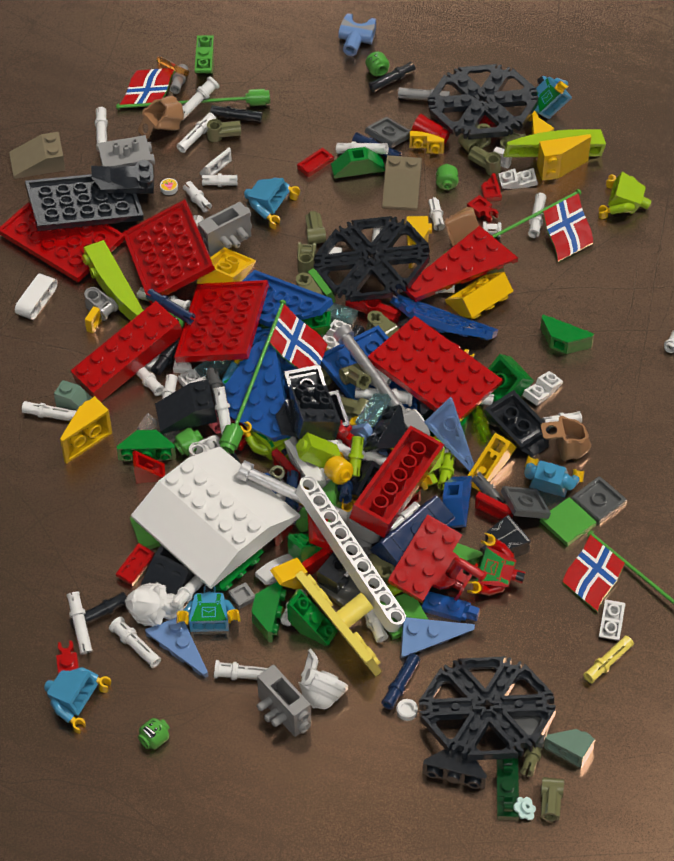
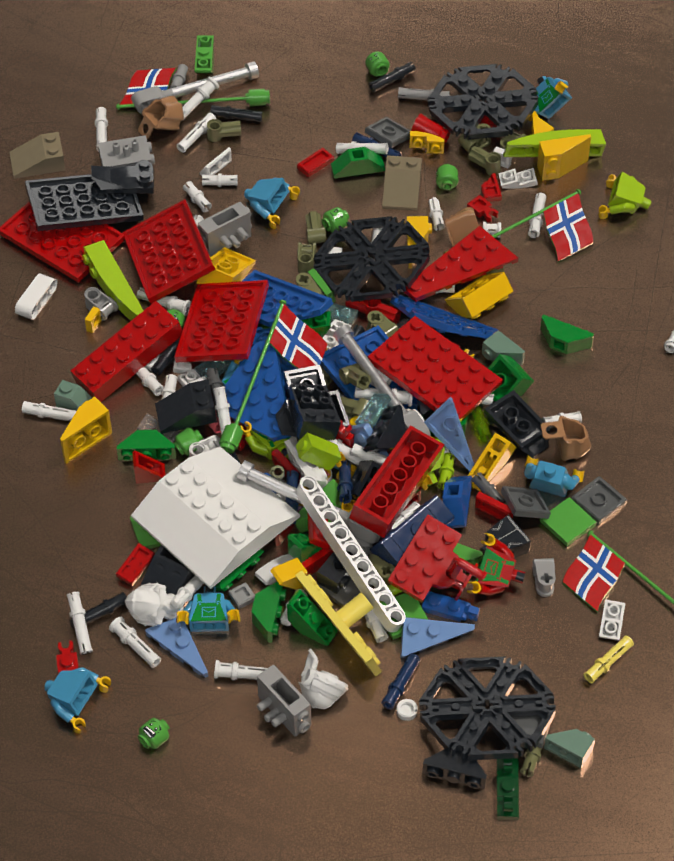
(143, 98): none -> piece
(169, 186): tile -> none
(170, 306): dark blue pin -> none
(172, 66): clear orange bar -> none
(334, 218): none -> bright green head
(338, 470): yellow head -> none
(356, 34): medium blue connector -> none
(356, 454): lime pin -> none
(500, 344): none -> sand green slope
(524, 808): light aqua plant -> none
(543, 388): white slope -> none
(544, 576): none -> light grey piece
(551, 795): olive piece -> none

